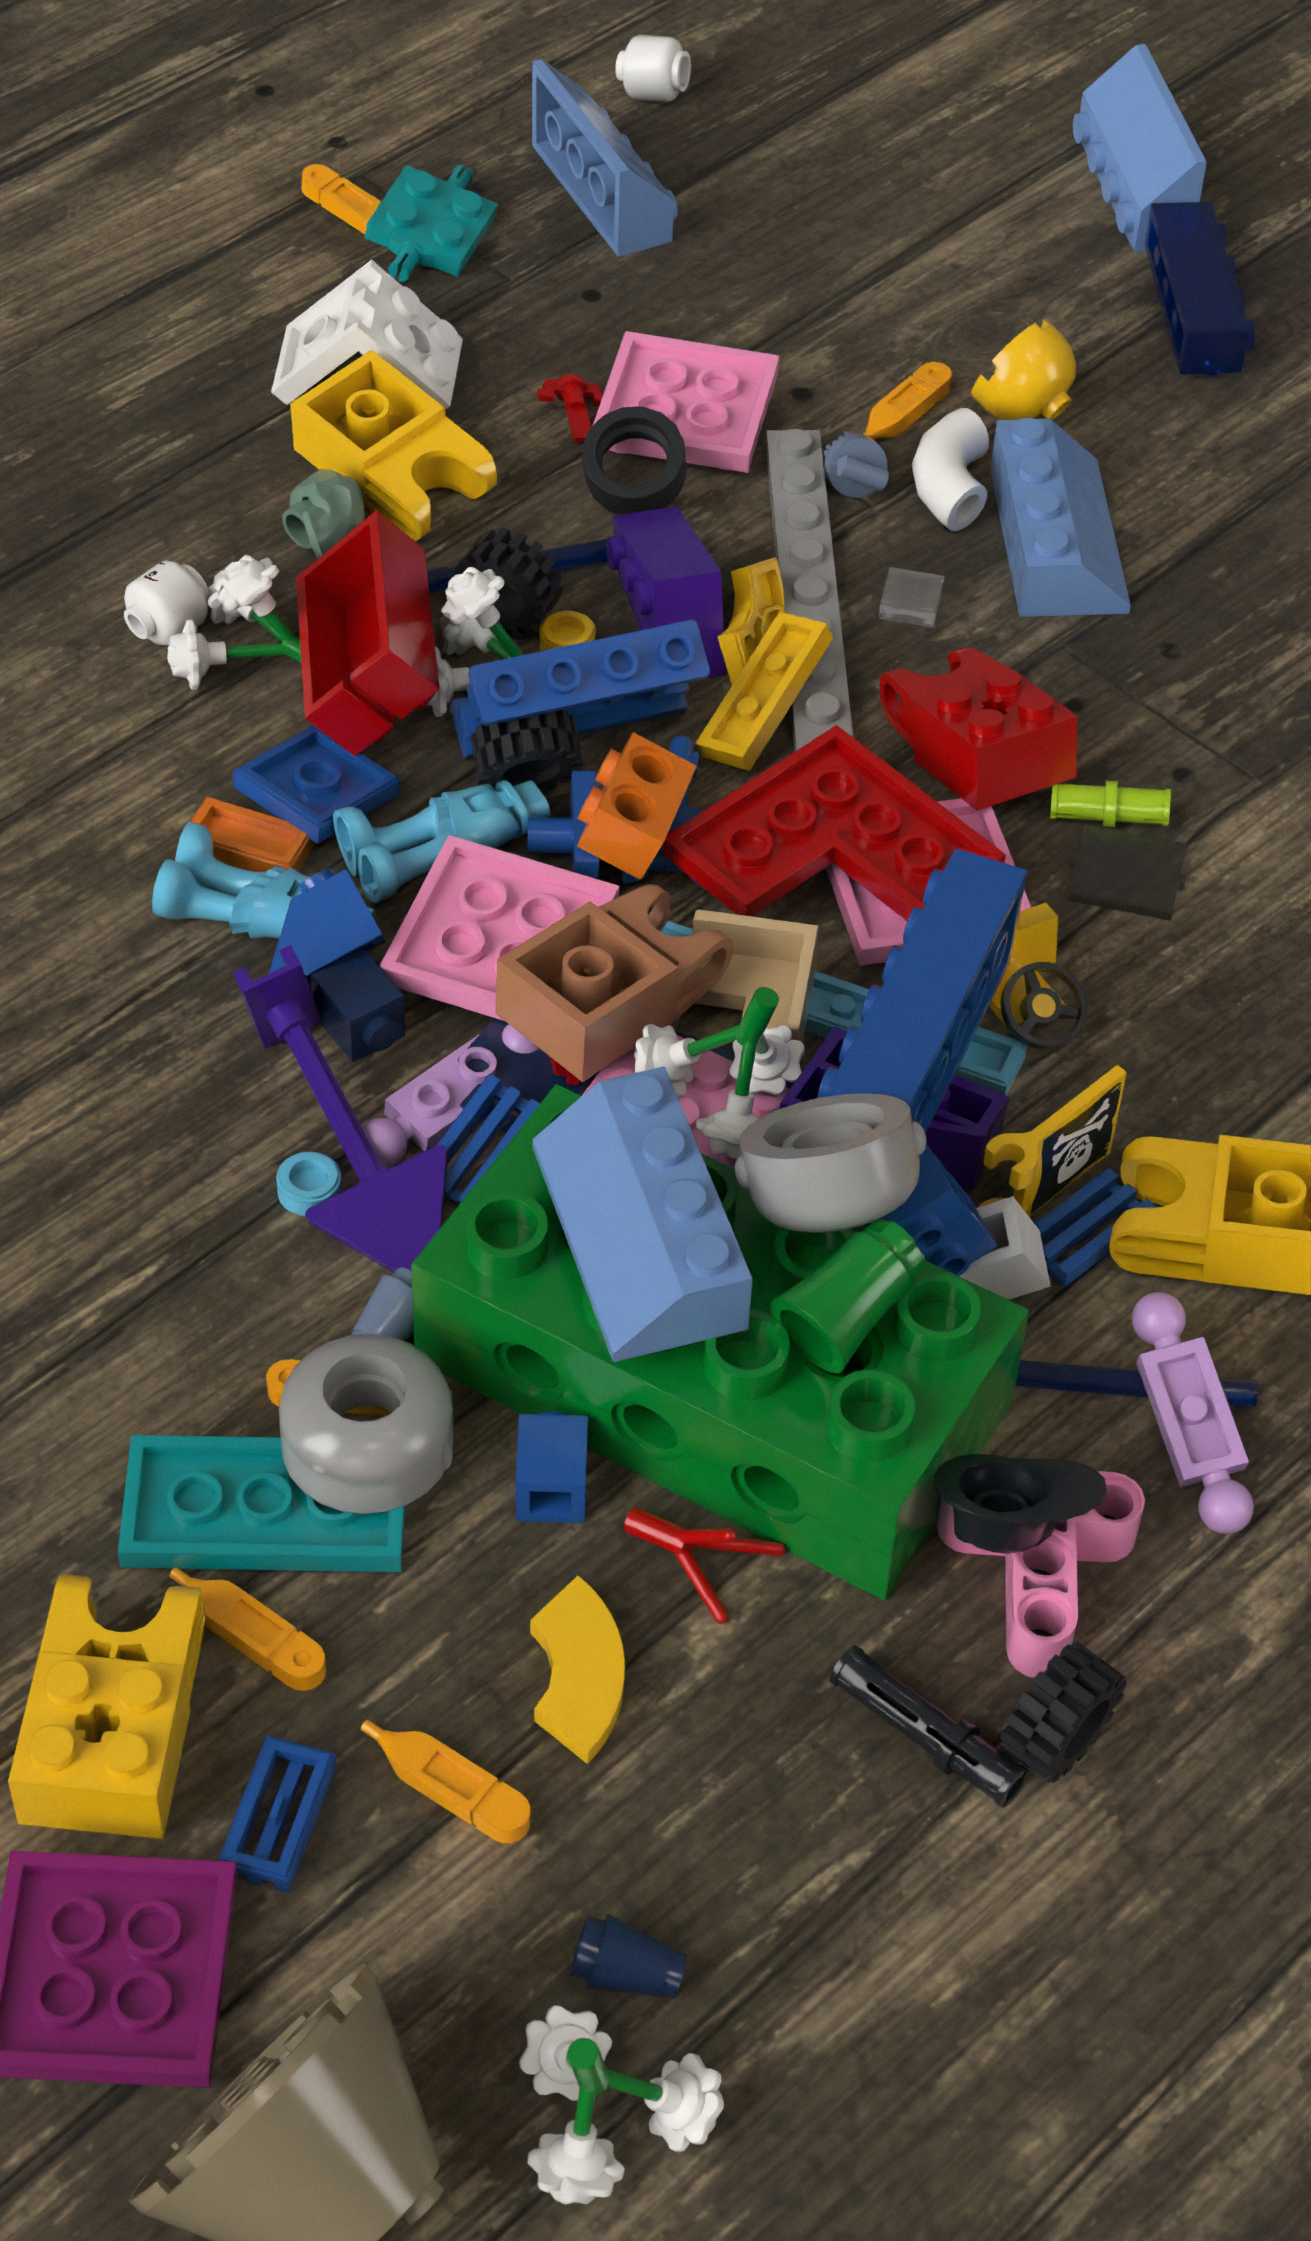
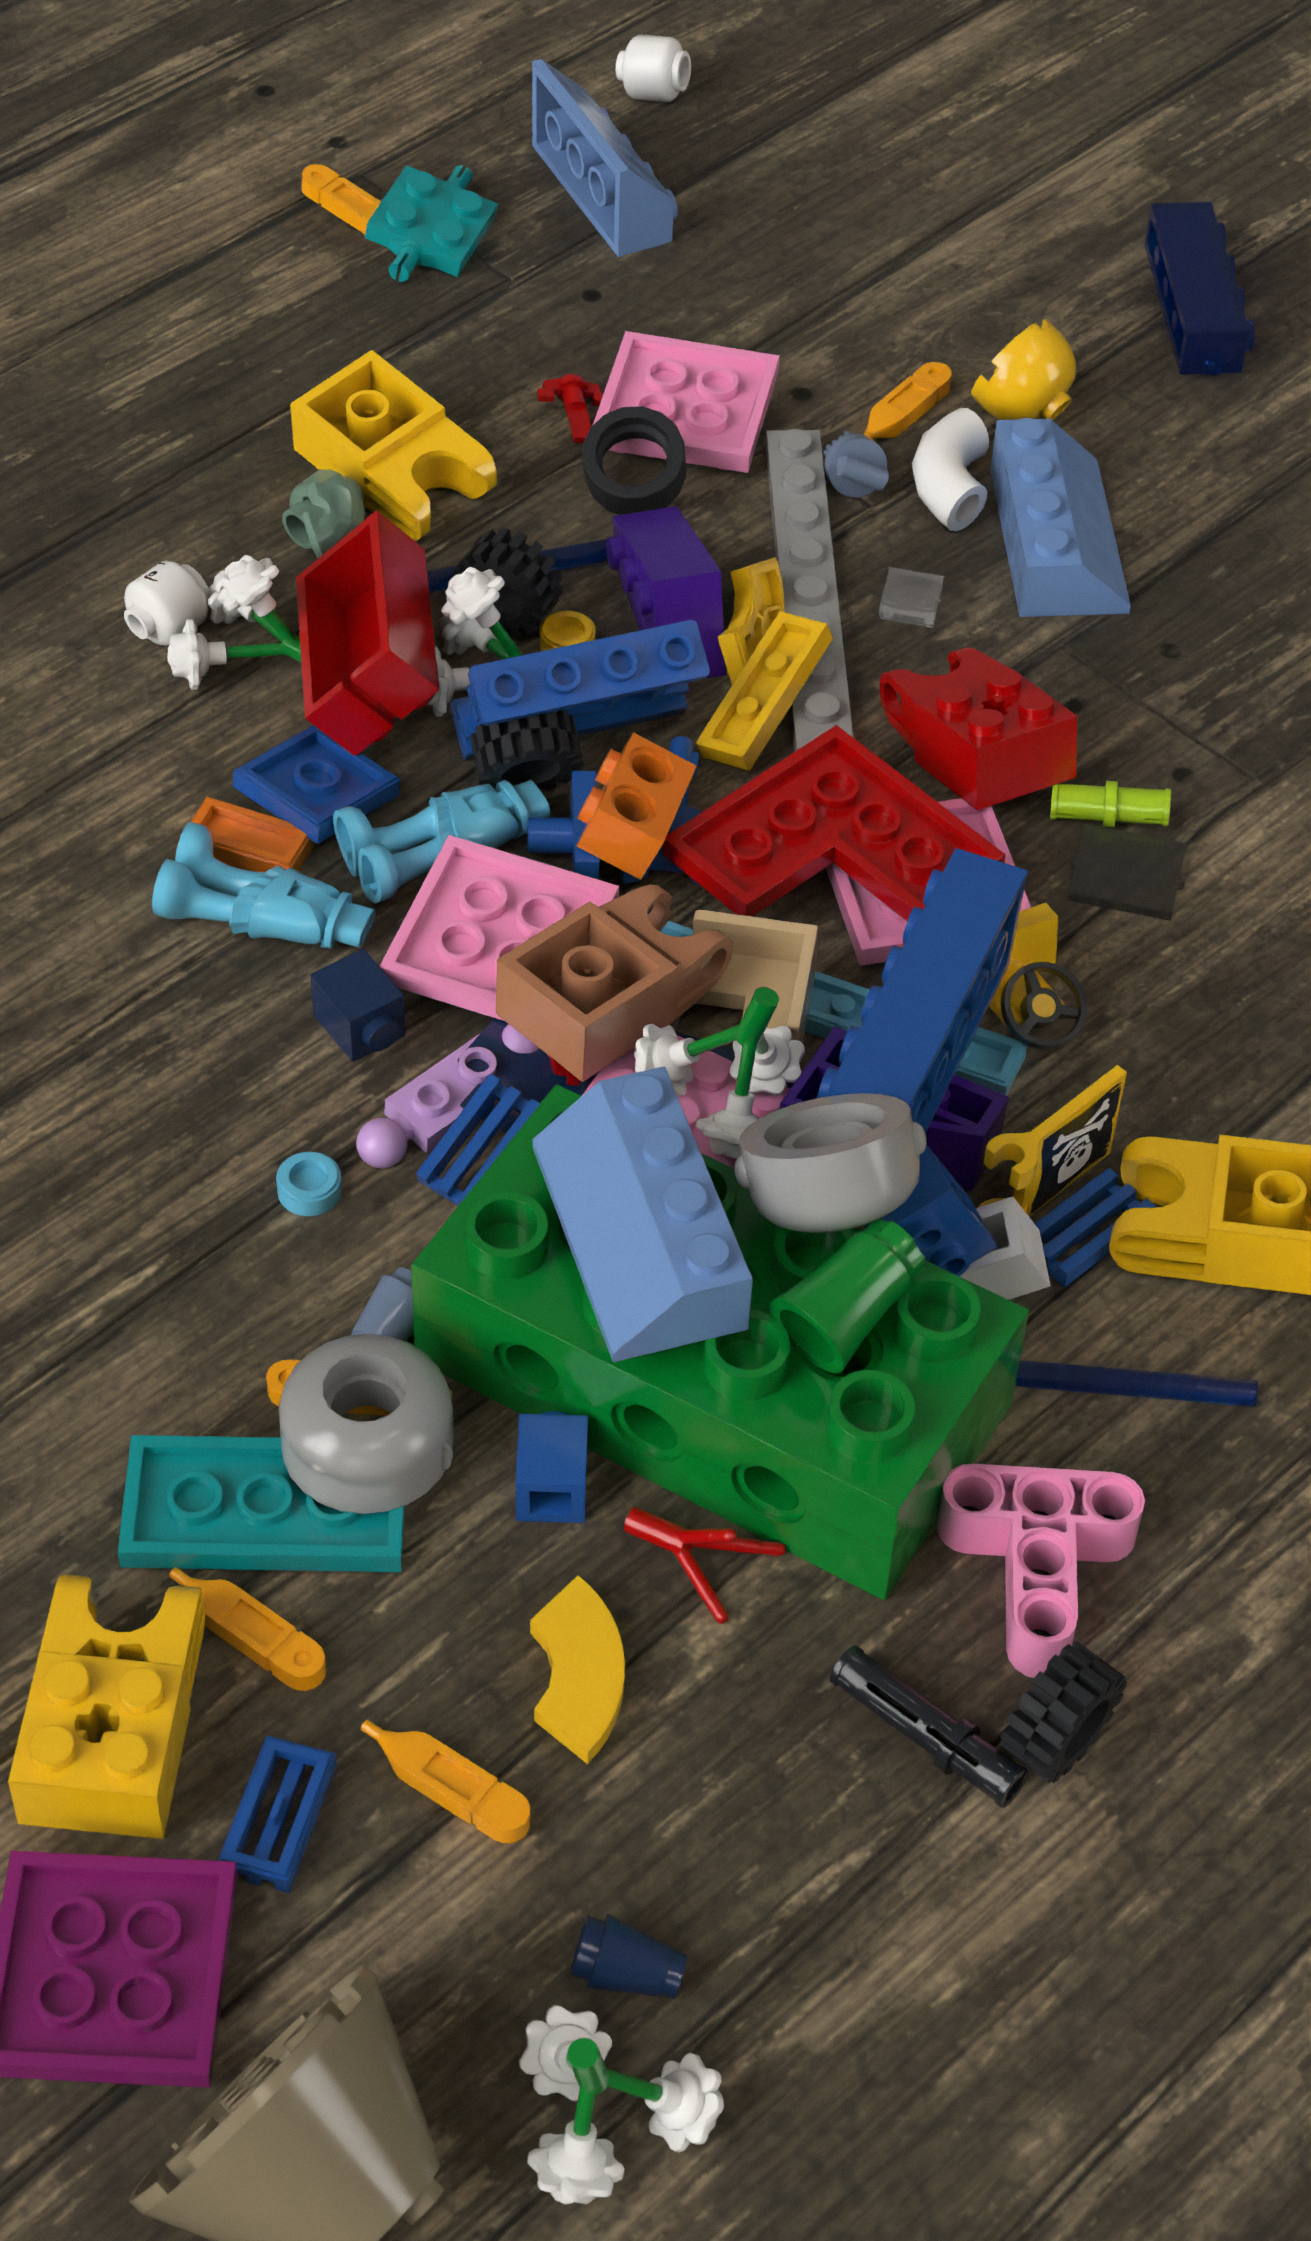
(327, 923): blue slope -> none
(363, 316): white bracket -> none
(389, 1210): dark purple piece -> none
(1015, 1501): black piece -> none
(1138, 143): medium blue slope -> none
(1192, 1413): lavender plate -> none

